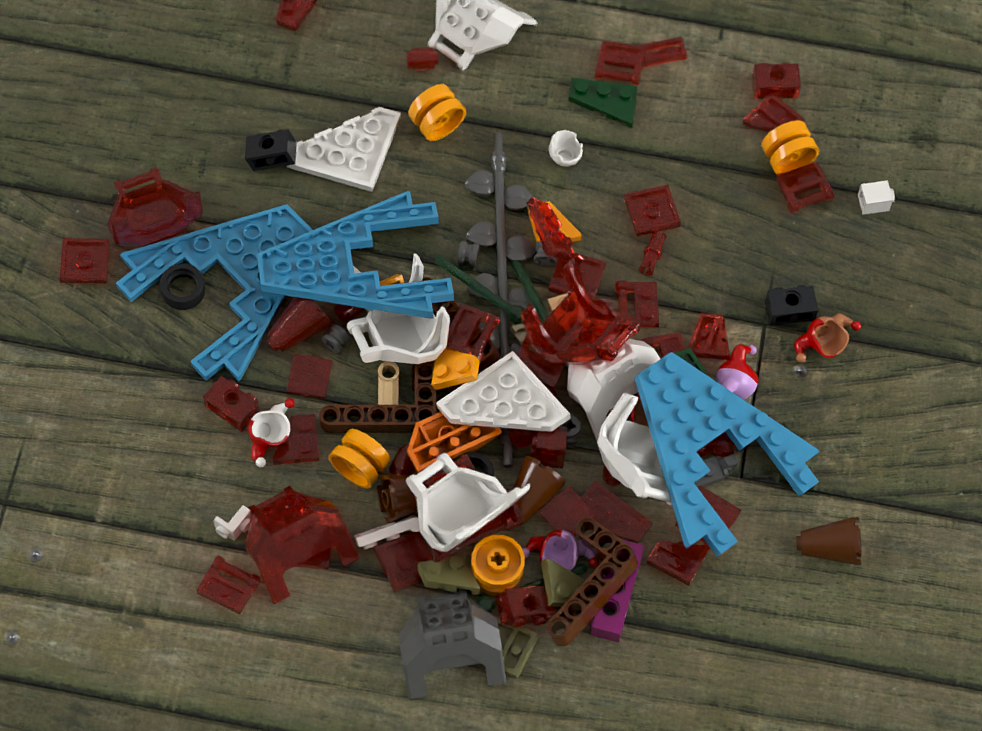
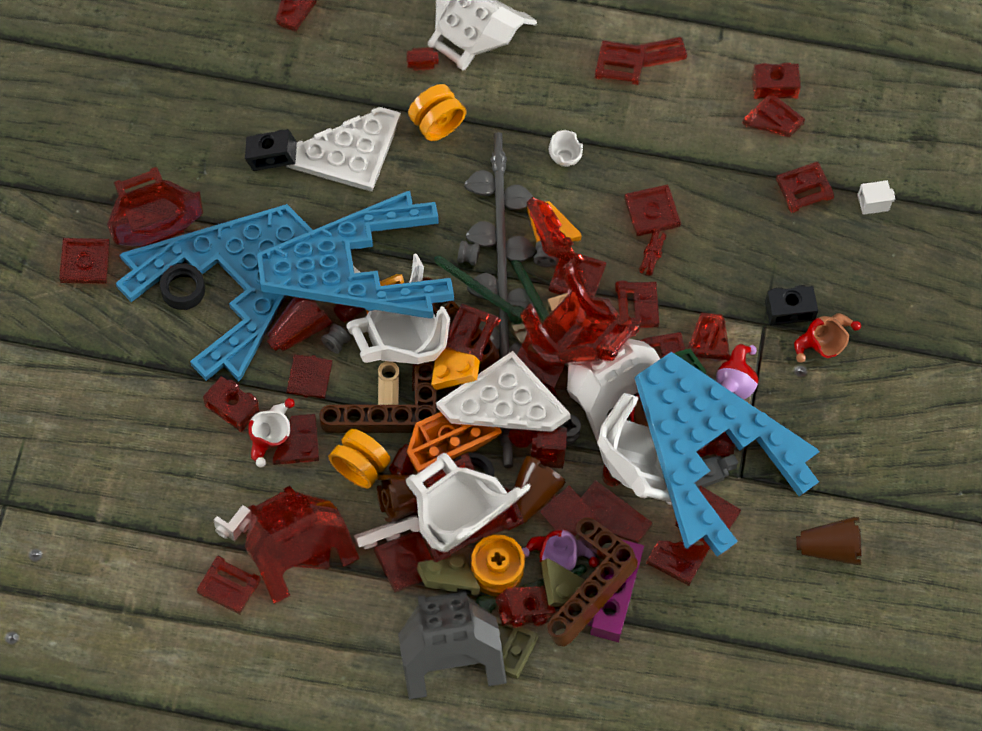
(609, 98): dark green wing -> none
(790, 147): light orange wheel -> none

